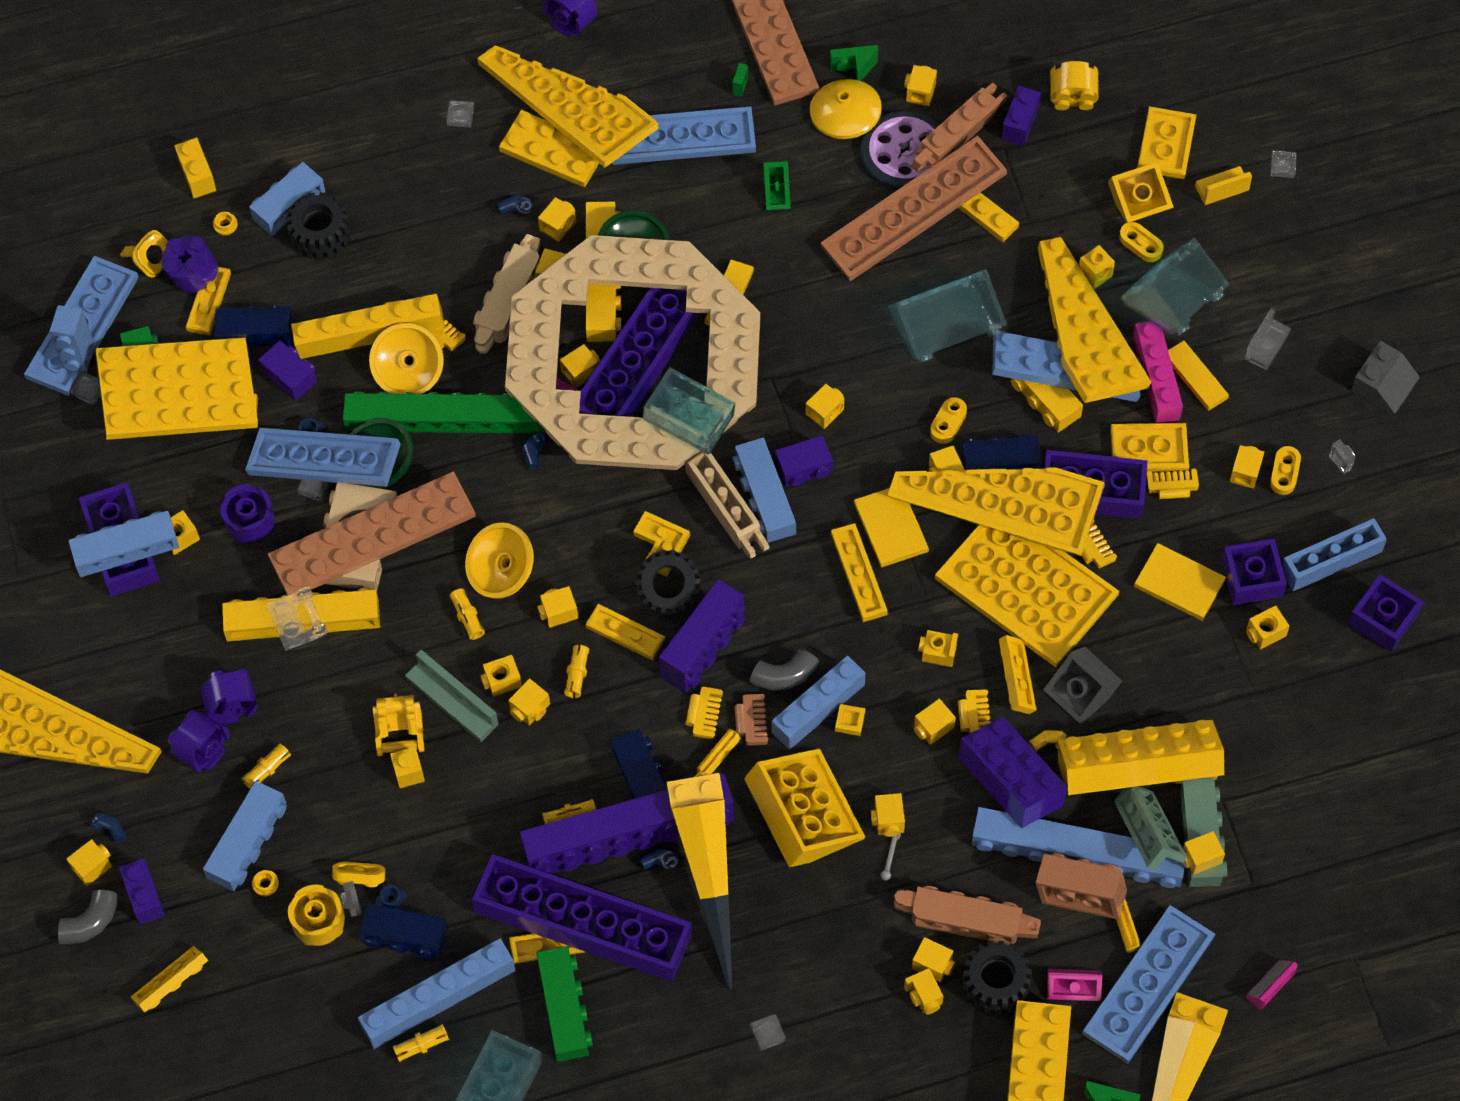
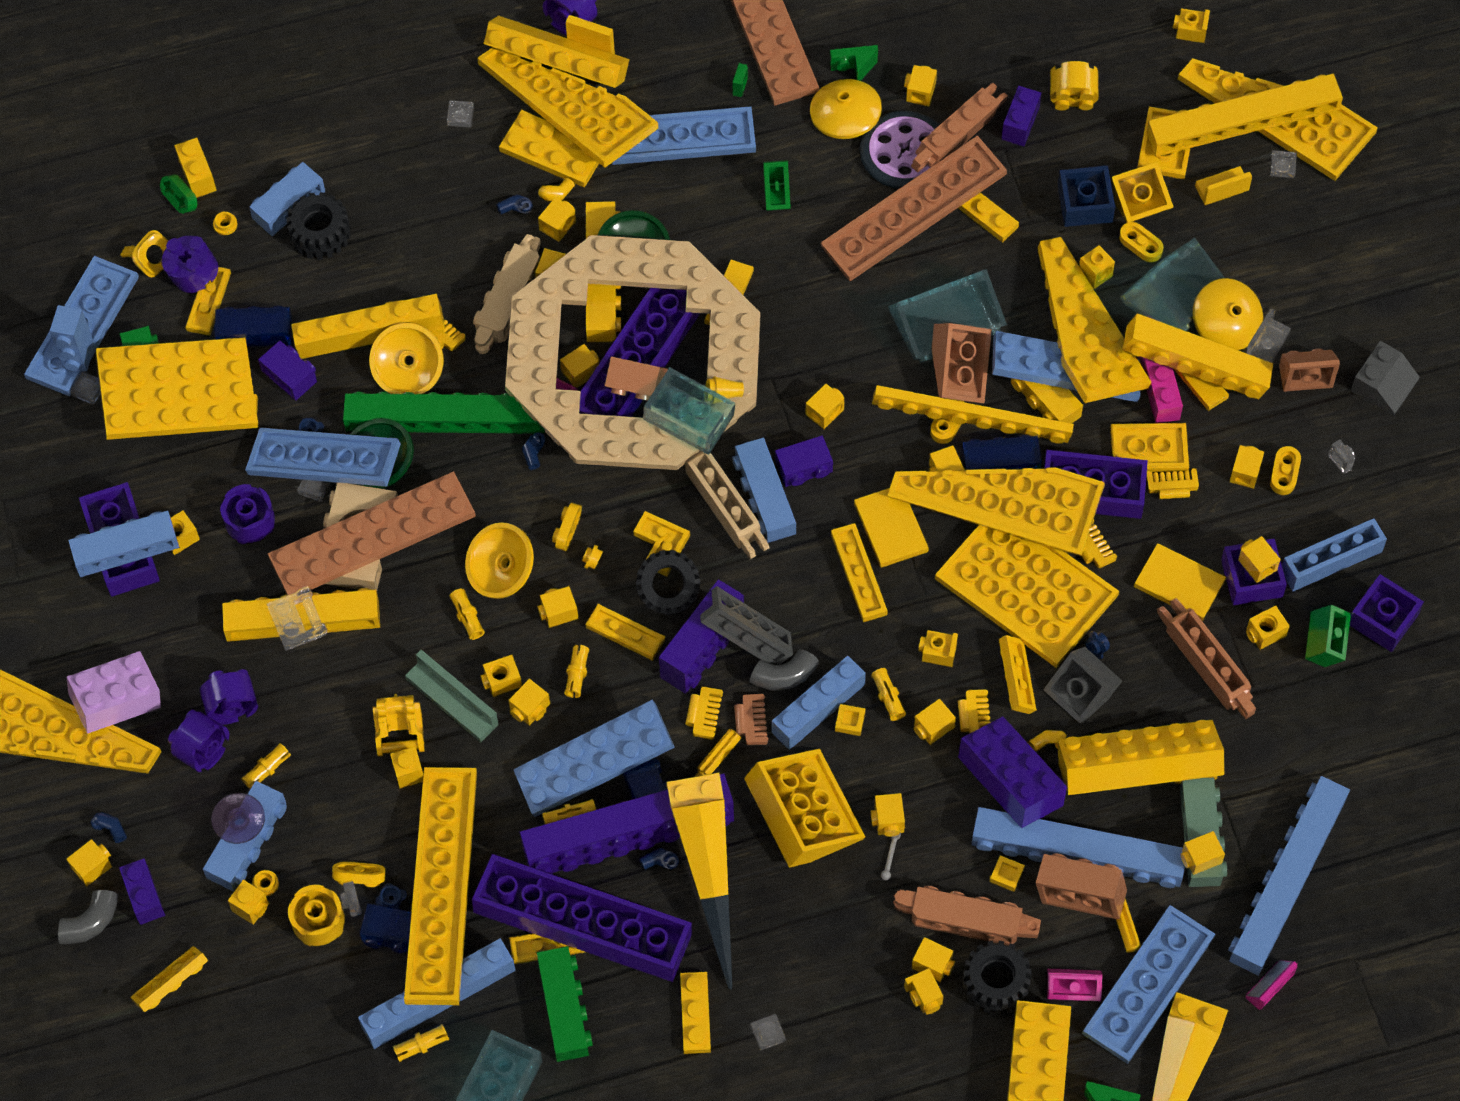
(113, 692): none -> lavender brick
(178, 193): none -> green beam
(238, 807): none -> clear purple dish
(248, 902): none -> yellow brick
(441, 887): none -> yellow plate
(550, 192): none -> yellow arm
(556, 51): none -> yellow brick
(563, 535): none -> yellow plate
(590, 34): none -> yellow tile
(591, 557): none -> yellow plate
(593, 758): none -> medium blue plate
(633, 377): none -> nougat slope
(695, 1012): none -> yellow plate
(725, 387): none -> yellow cone
(746, 629): none -> dark grey fence
(888, 694): none -> yellow pin
(961, 361): none -> nougat slope
(963, 413): none -> yellow plate
(1007, 873): none -> yellow plate
(1086, 196): none -> dark blue brick
(1097, 644): none -> dark blue plate
(1149, 826): sand green fence -> none
(1191, 25): none -> yellow brick
(1197, 356): none -> yellow brick
(1208, 658): none -> nougat hinge
(1215, 317): none -> yellow dish
(1244, 114): none -> yellow brick
(1258, 559): none -> yellow brick
(1289, 875): none -> medium blue brick
(1308, 370): none -> nougat slope
(1323, 141): none -> yellow wing
(1328, 636): none -> green brick

